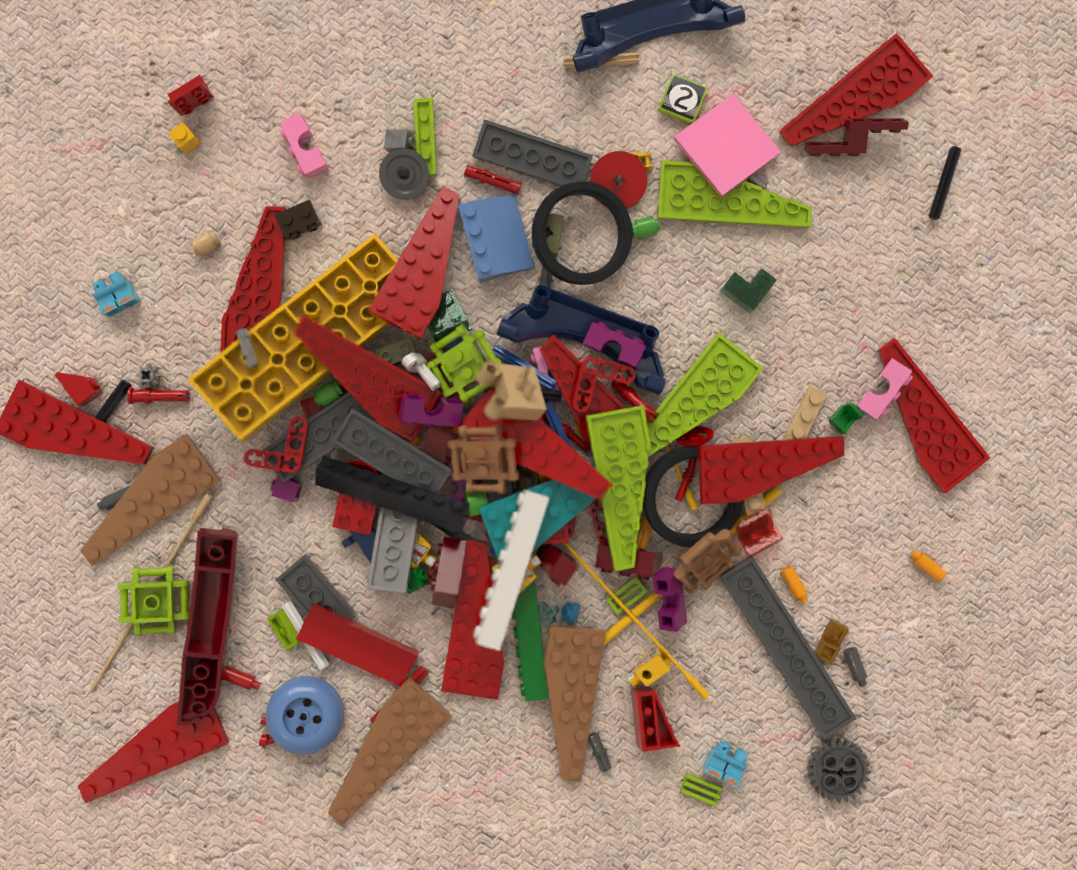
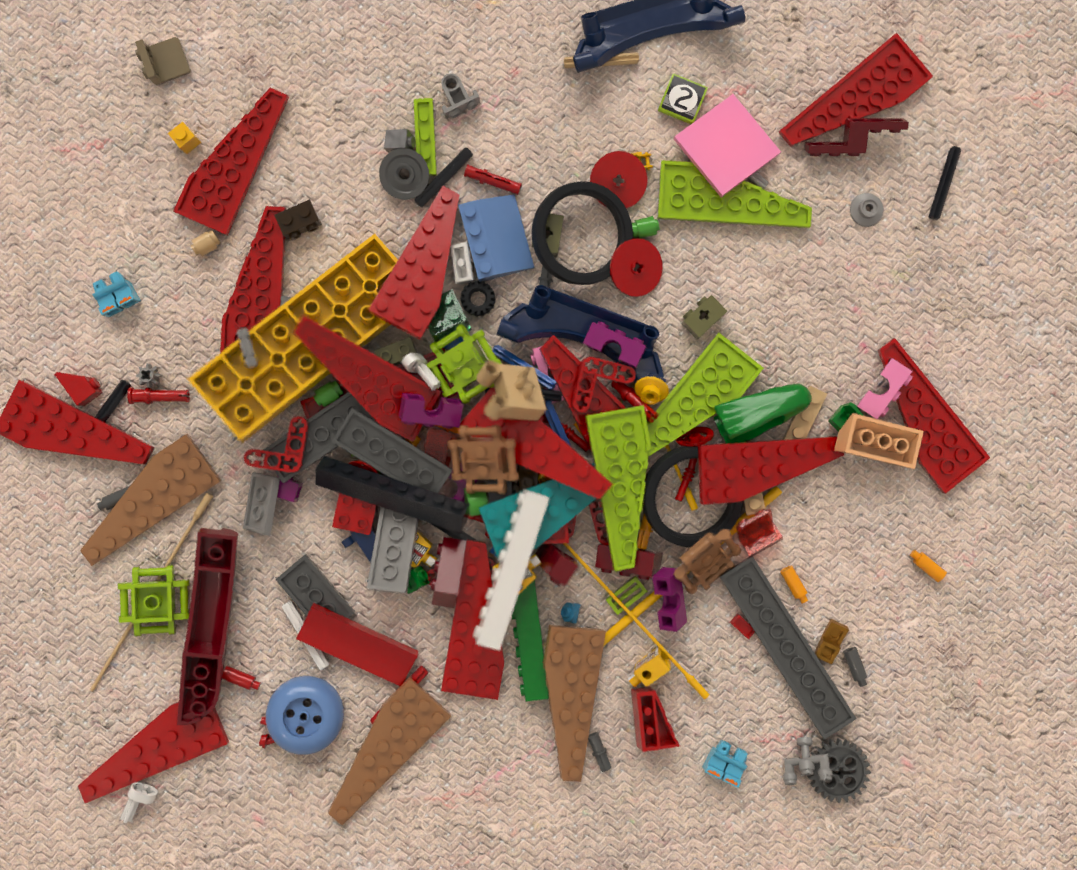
(138, 794): none -> white piece
(162, 60): none -> dark tan bracket
(190, 96): red bracket -> none
(222, 181): none -> red wing
(261, 503): none -> light grey tile
(286, 629): lime tile -> none
(296, 131): bright pink arch -> none
(443, 177): none -> black axle
(457, 97): none -> light grey pin
(461, 263): none -> white slope
(478, 287): none -> black tyre
(530, 155): dark grey plate -> none
(548, 613): clear light blue piece -> none
(623, 263): none -> red piece
(651, 390): none -> yellow piece
(713, 310): none -> olive brick
(716, 795): lime tile -> none
(743, 626): none -> red piece
(746, 293): clear green brick -> none
(757, 413): none -> green piece
(806, 763): none -> light grey piece
(861, 215): none -> light grey piece
(879, 441): none -> light nougat slope

